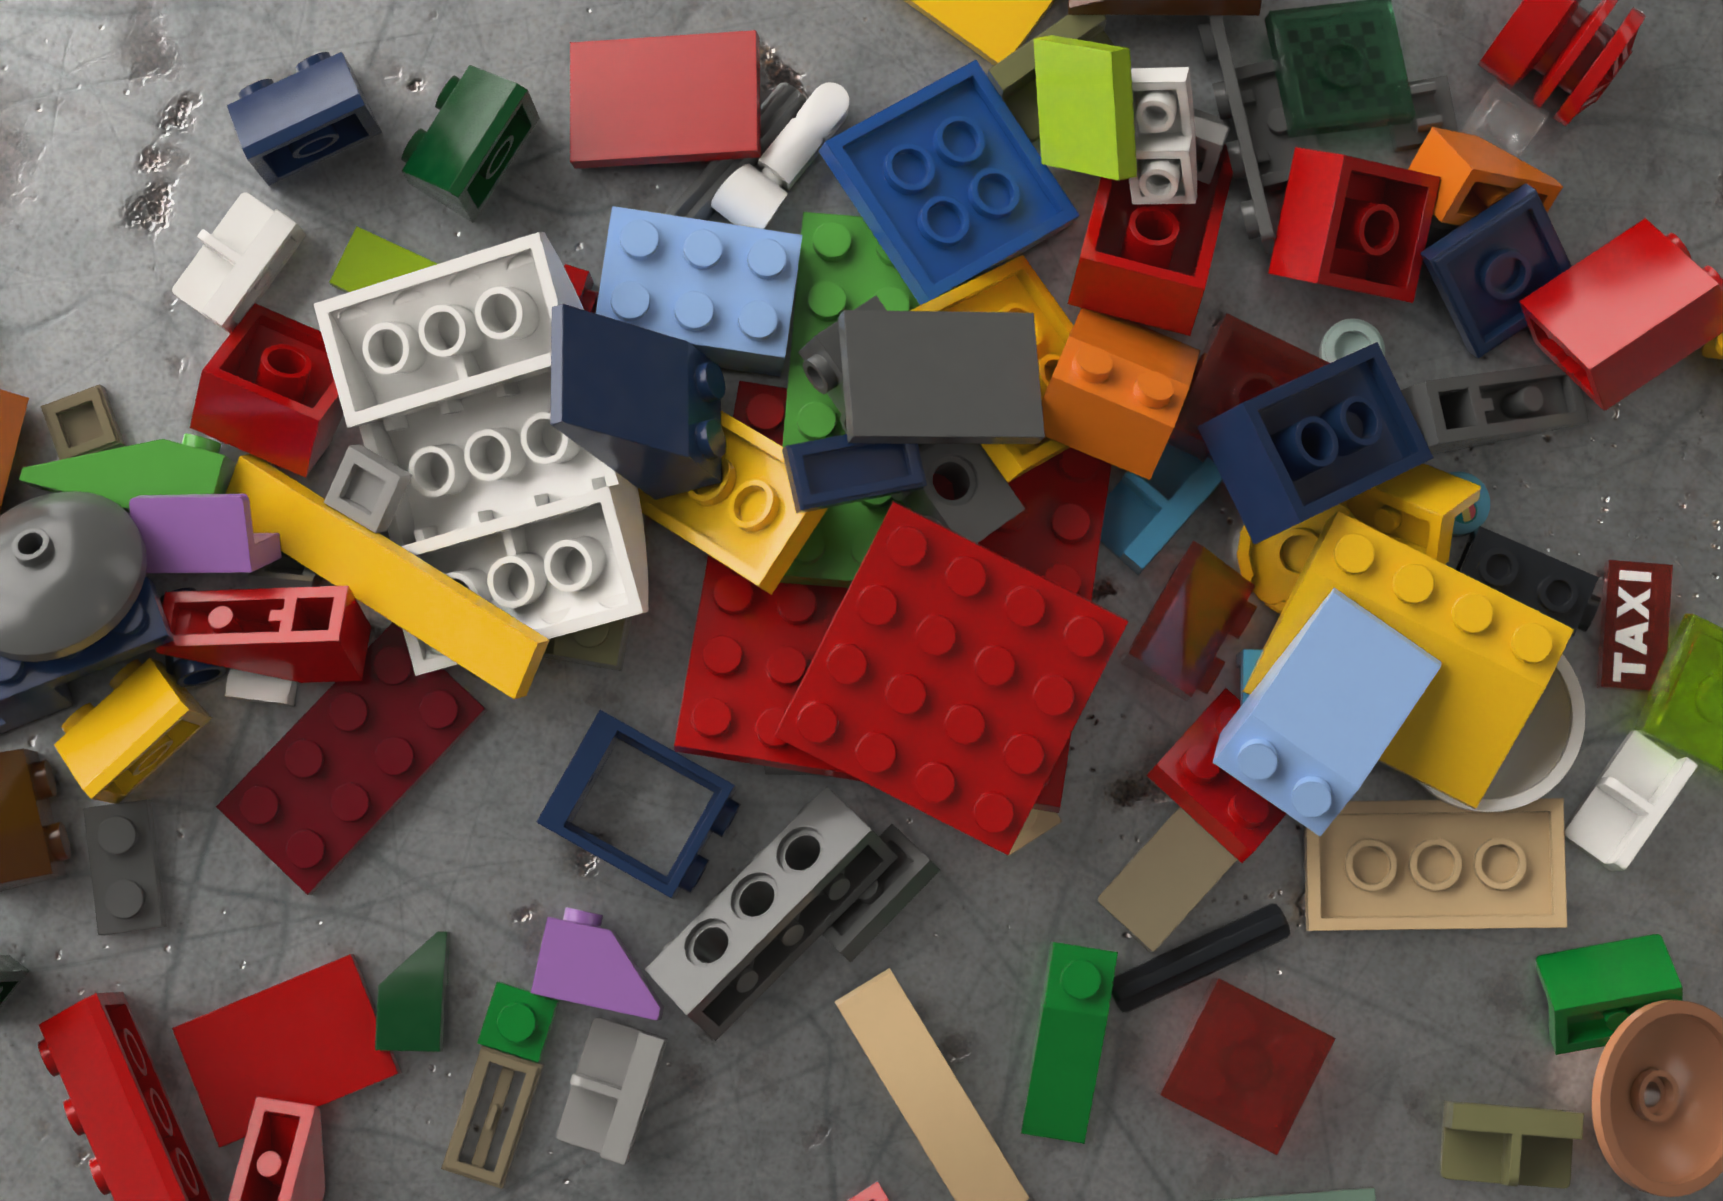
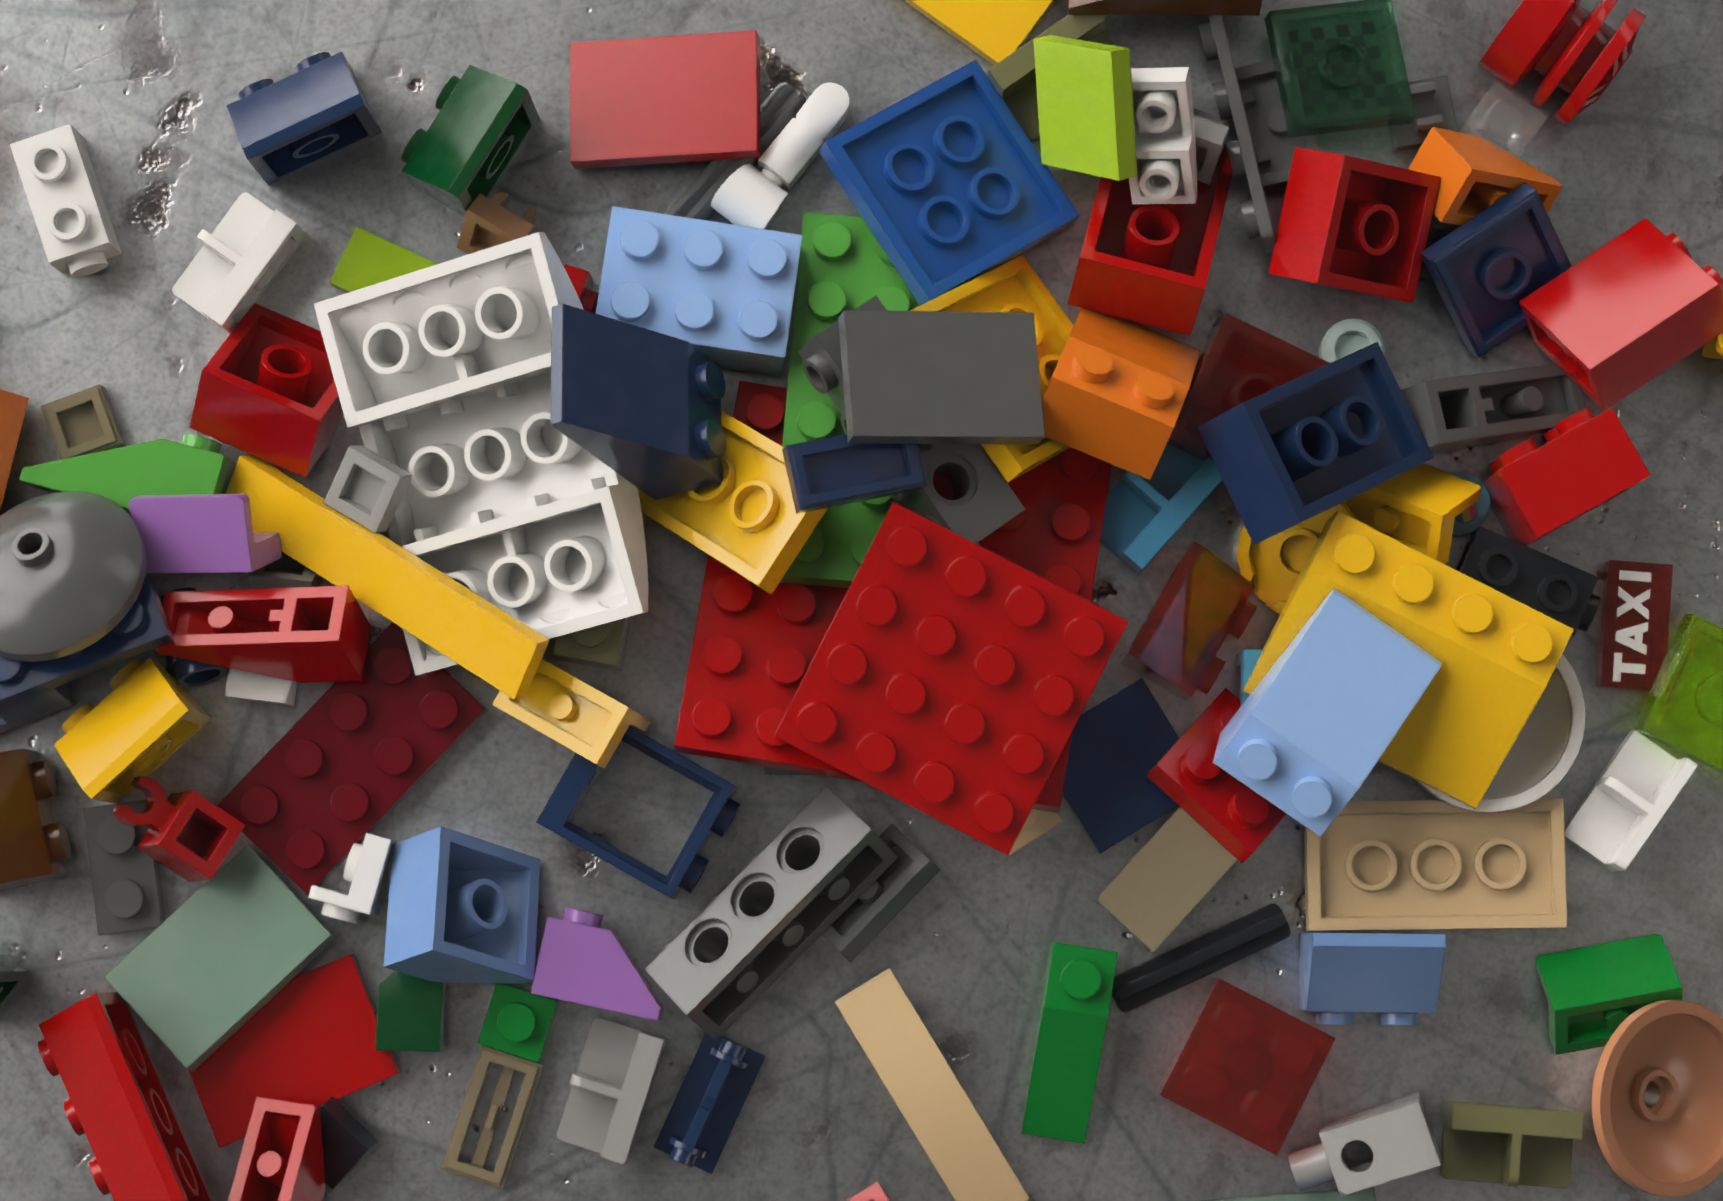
(66, 201): none -> white brick
(183, 831): none -> red brick
(219, 958): none -> sand green tile
(343, 1142): none -> black tile
(369, 872): none -> white bracket
(461, 910): none -> medium blue slope
(491, 224): none -> medium nougat tile
(573, 713): none -> yellow panel
(709, 1102): none -> dark blue hinge
(1109, 765): none -> dark blue tile
(1370, 974): none -> medium blue slope
(1397, 1135): none -> light grey torso
(1570, 475): none -> red brick

